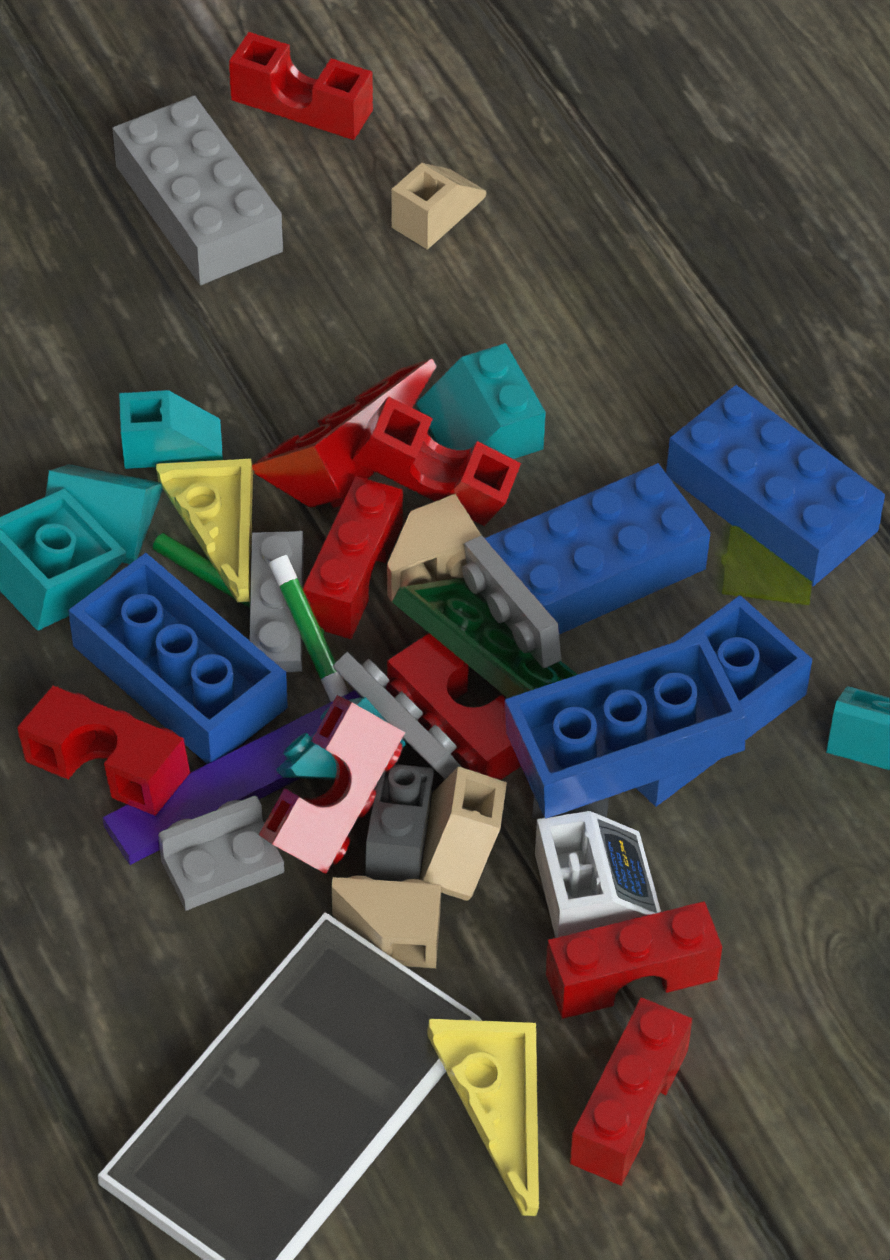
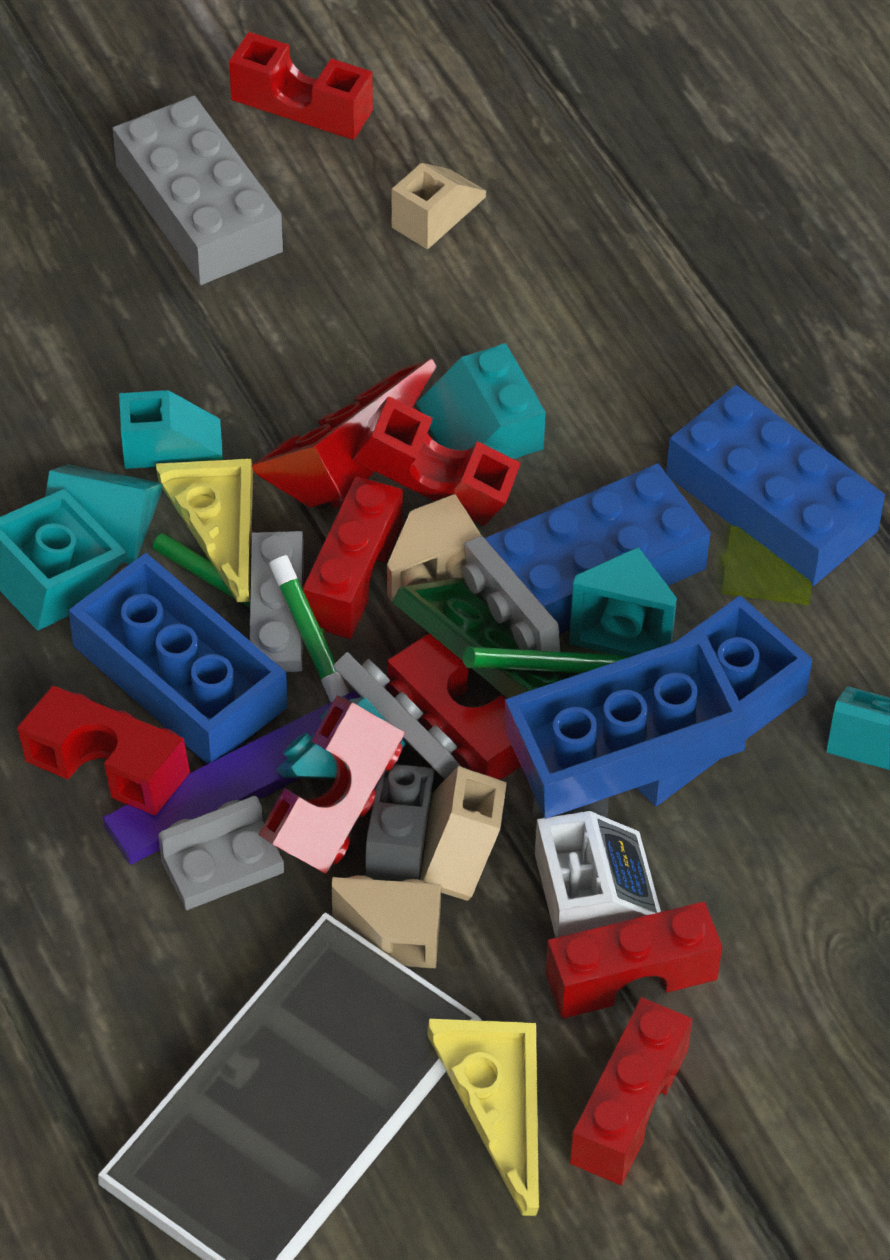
(536, 660): none -> green bar
(622, 607): none -> teal slope

